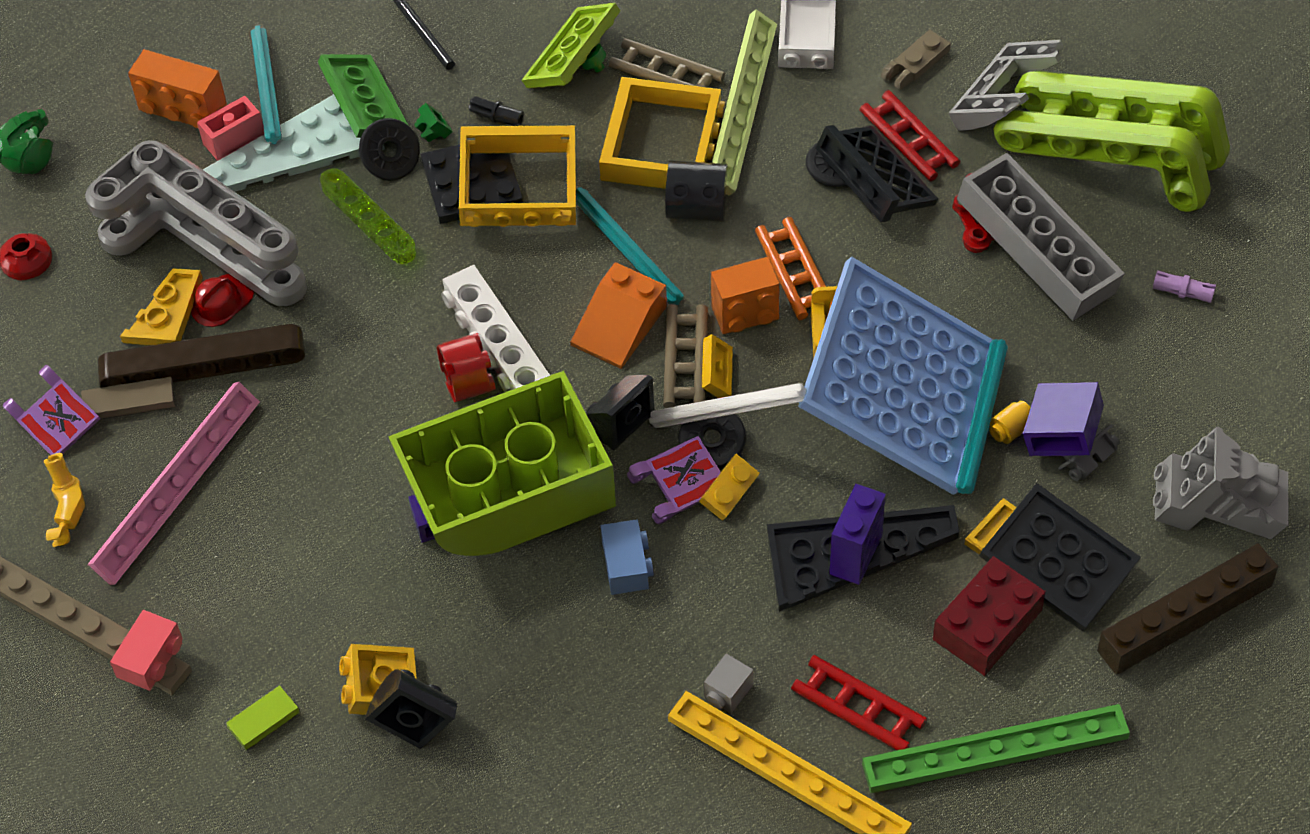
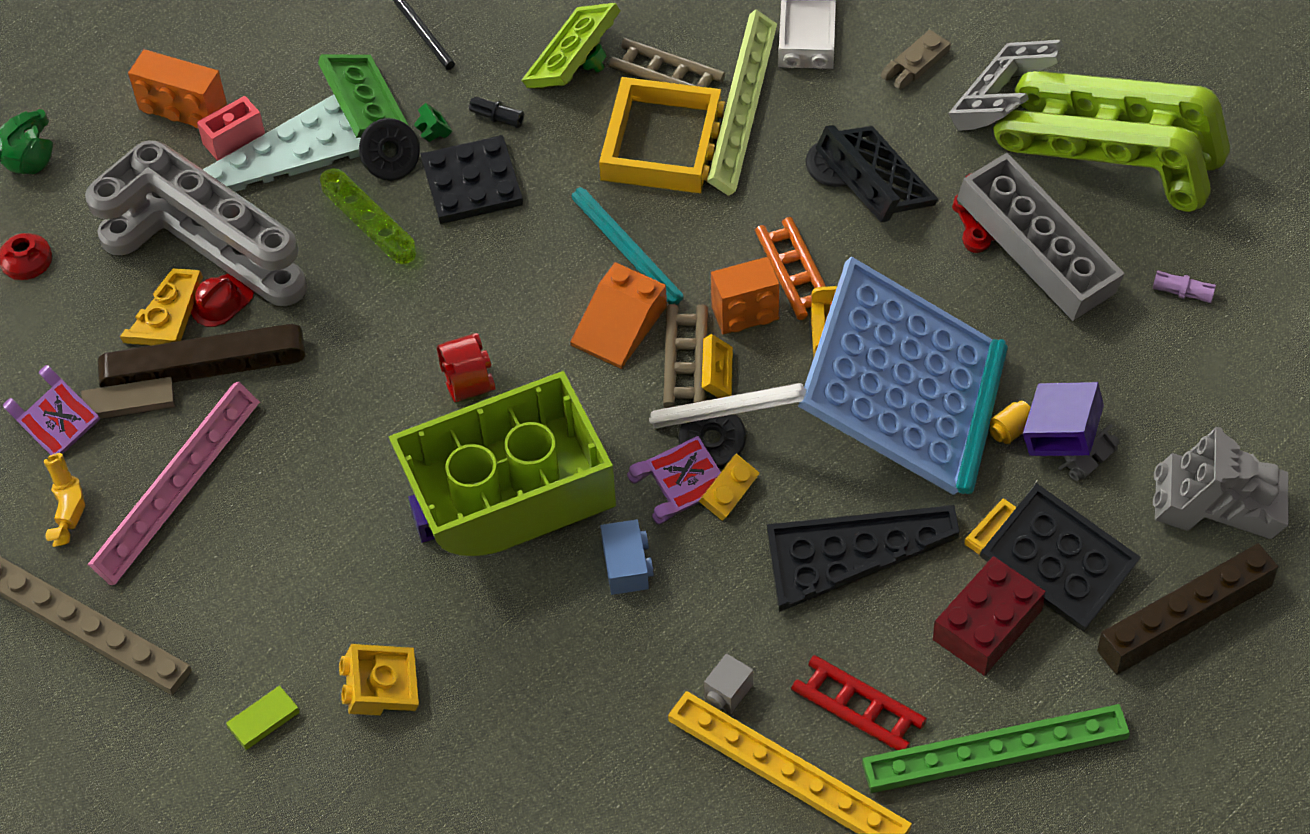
(146, 650): coral brick -> none
(266, 85): teal axle -> none
(410, 708): black brick -> none
(483, 314): white brick -> none
(517, 140): yellow window -> none
(622, 409): black slope -> none
(696, 190): black brick -> none
(857, 534): dark purple brick -> none
(909, 150): red bar -> none

